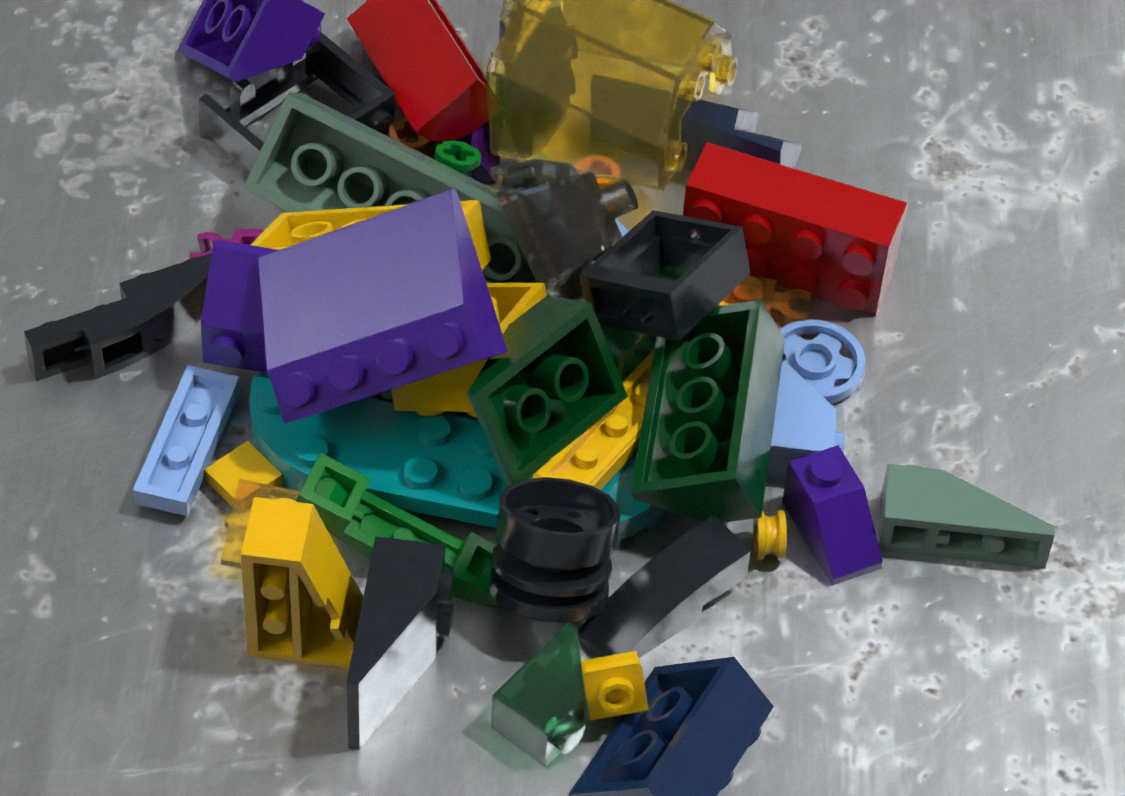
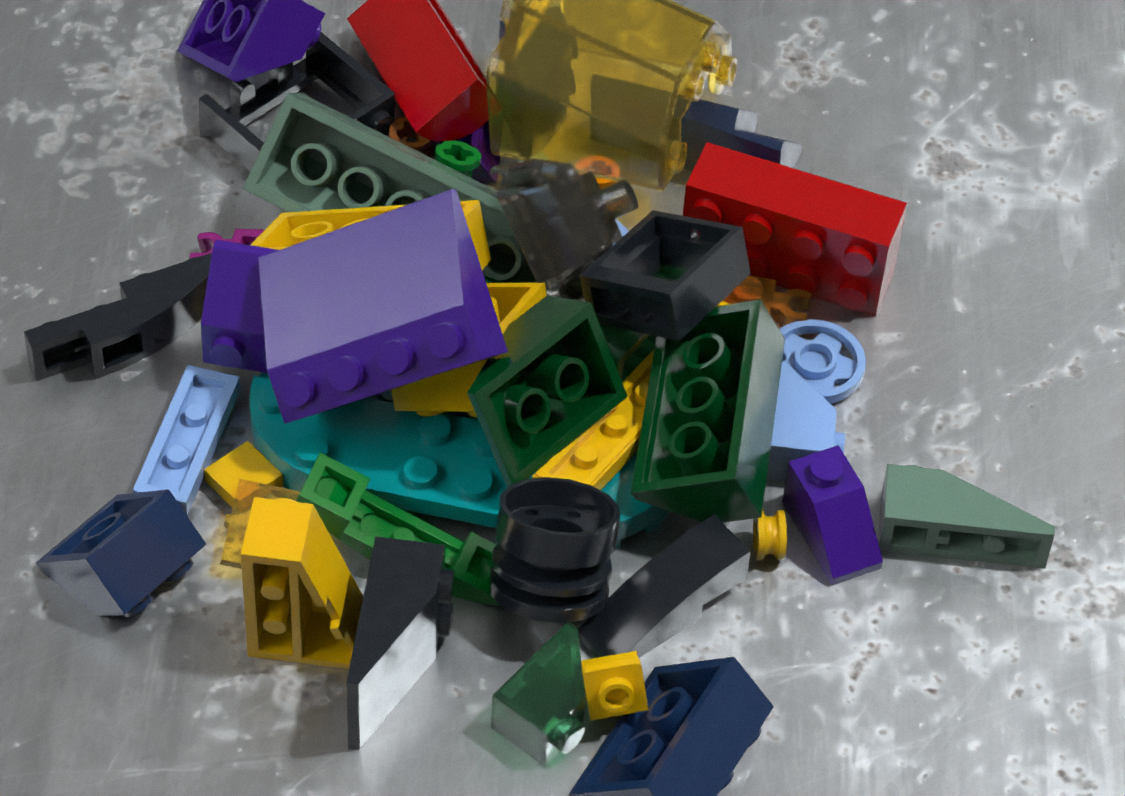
(124, 553): none -> dark blue slope

